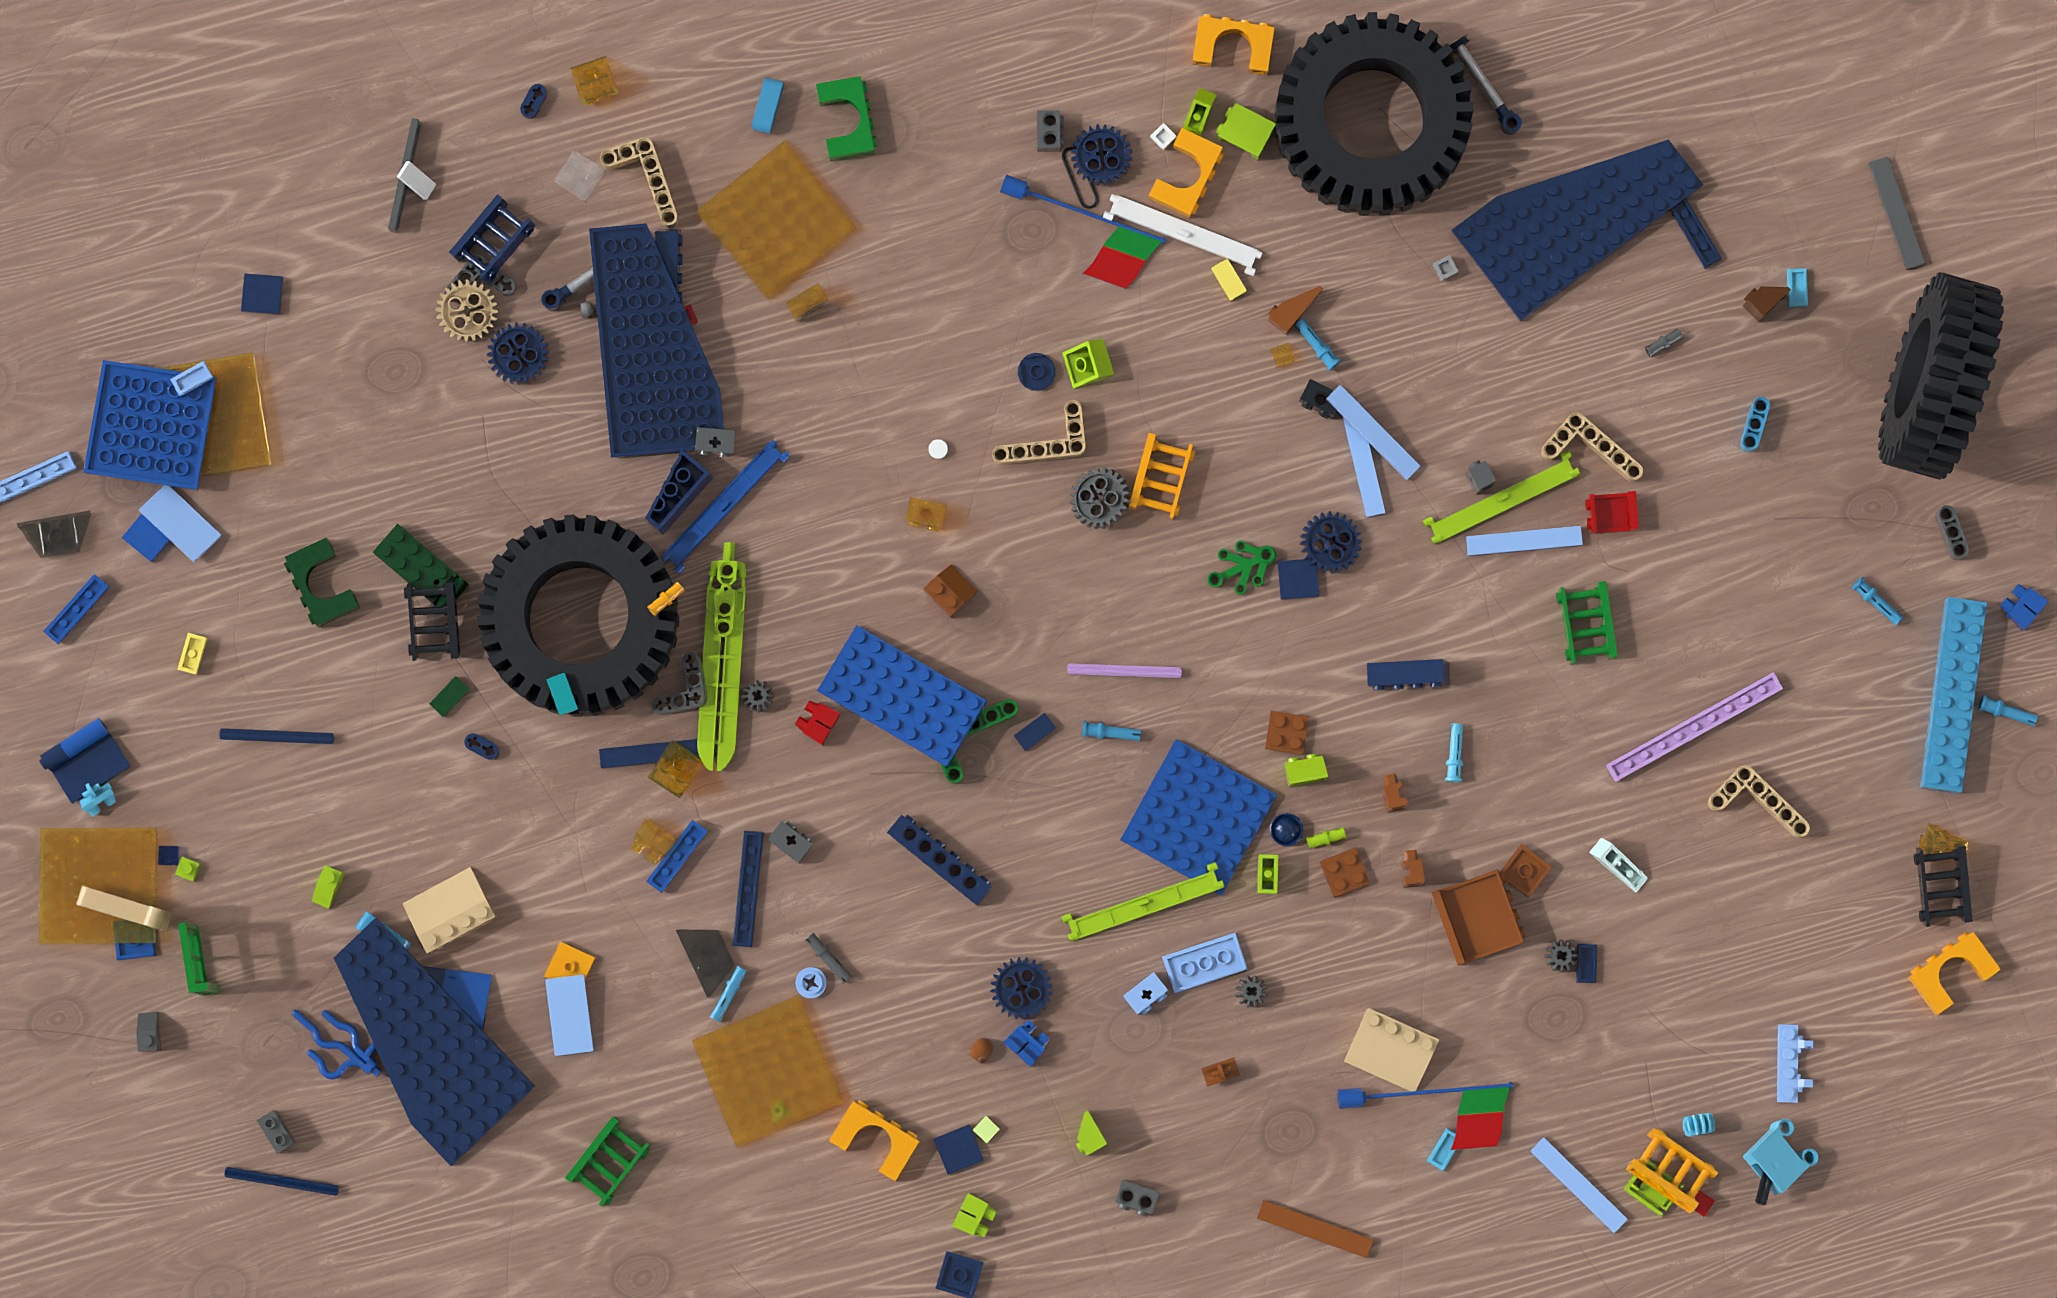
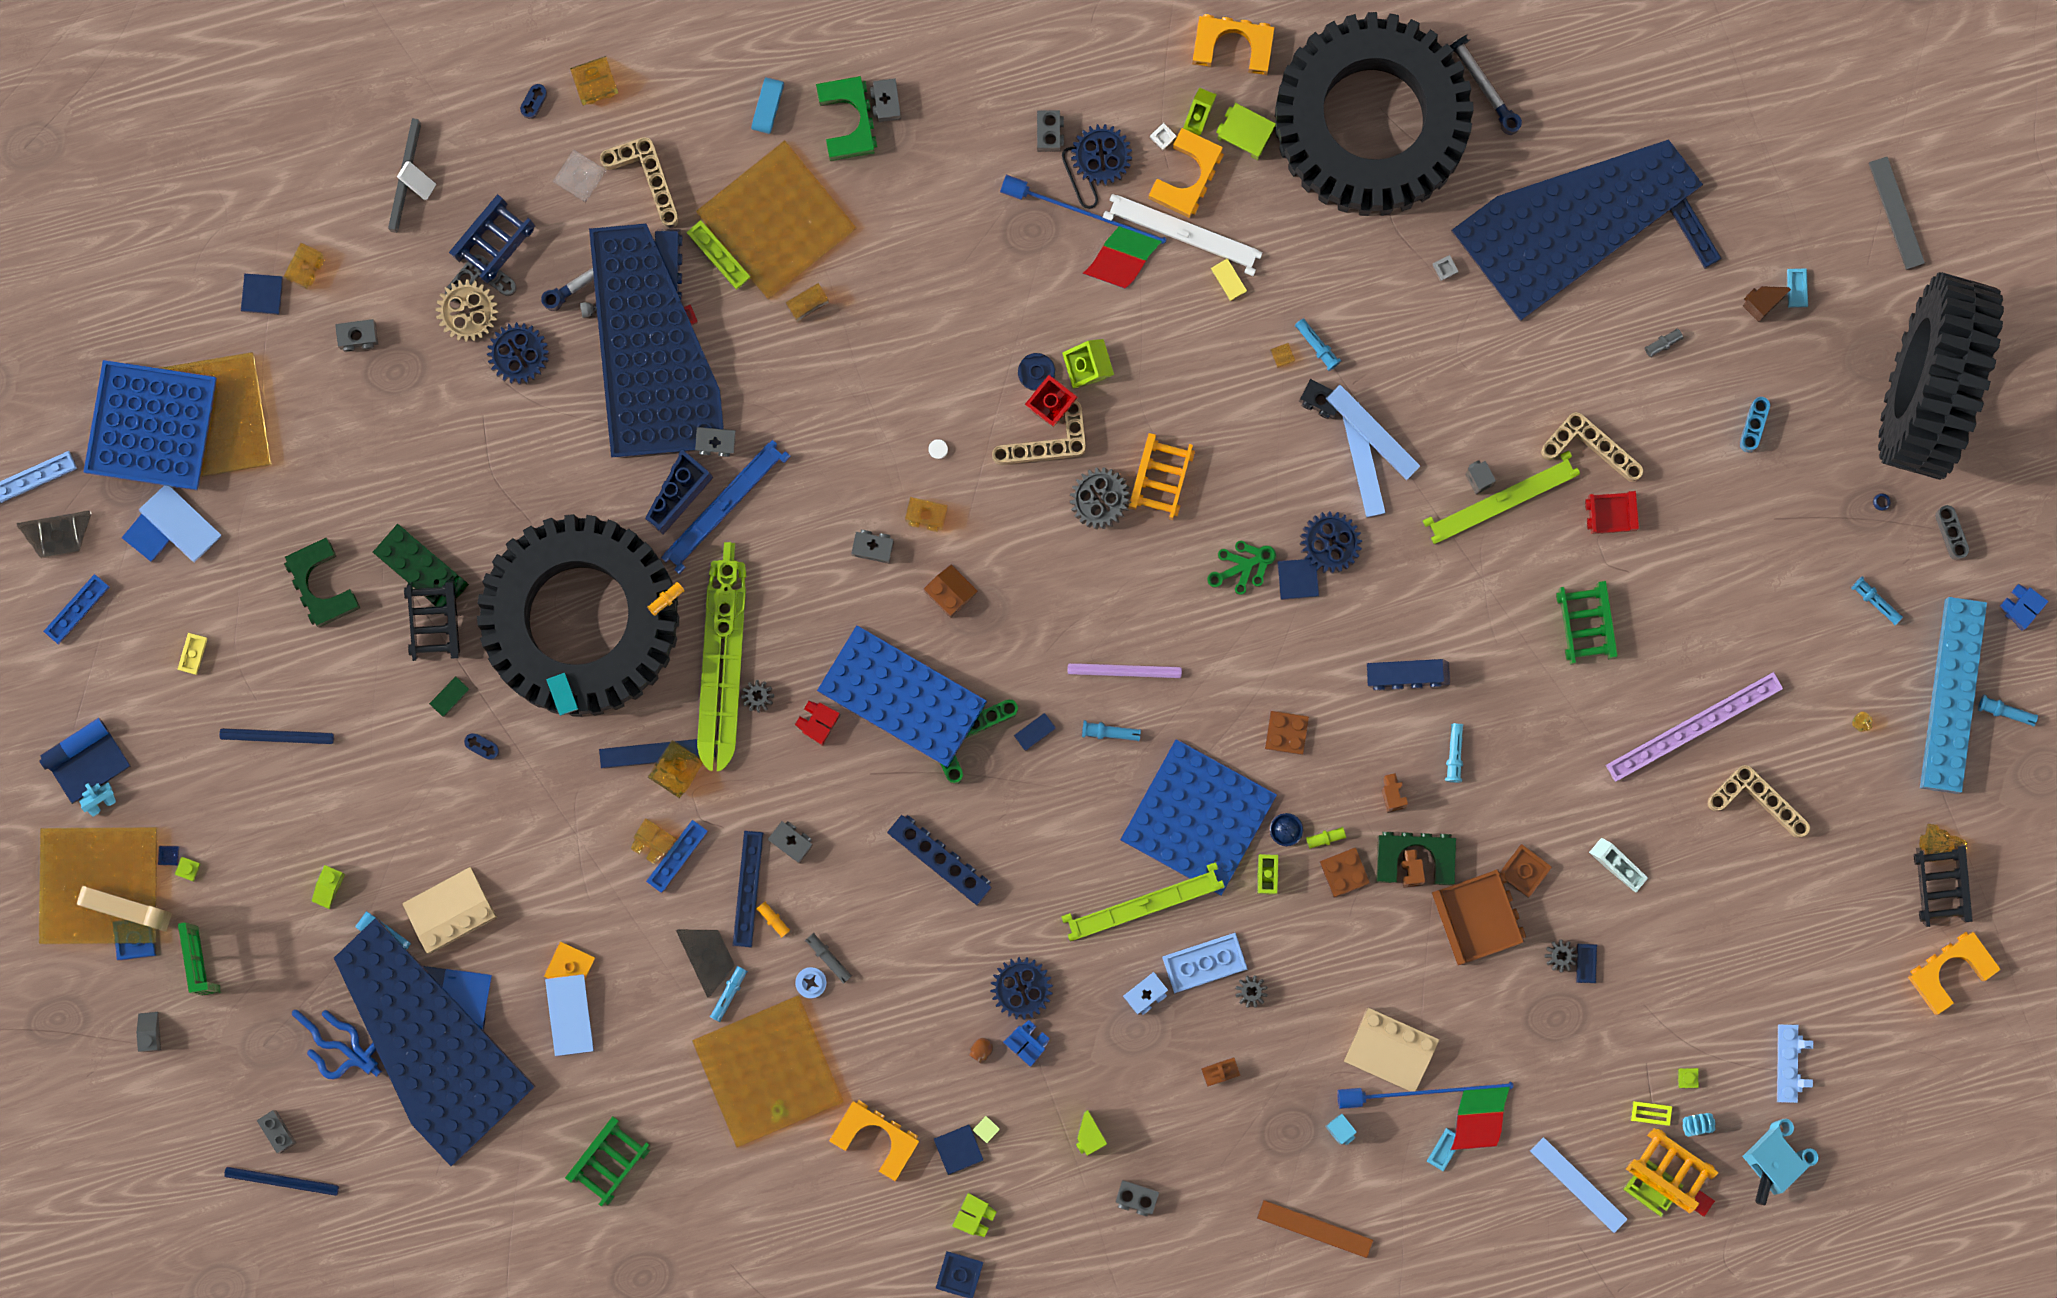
(192, 378): light blue tile -> none
(304, 256): none -> clear yellow brick
(346, 330): none -> dark grey brick
(692, 690): dark grey beam -> none
(718, 255): none -> lime plate
(773, 919): none -> light orange pin
(880, 554): none -> dark grey brick
(888, 89): none -> dark grey brick
(1051, 401): none -> red slope
(1290, 311): dark orange slope -> none
(1305, 770): lime slope -> none
(1341, 1130): none -> medium azure brick
(1441, 848): none -> dark green arch
(1524, 540): light blue tile -> none
(1667, 1116): none -> neon yellow tile
(1688, 1078): none -> lime plate
(1862, 722): none -> clear yellow tile
(1877, 506): none -> dark blue piece

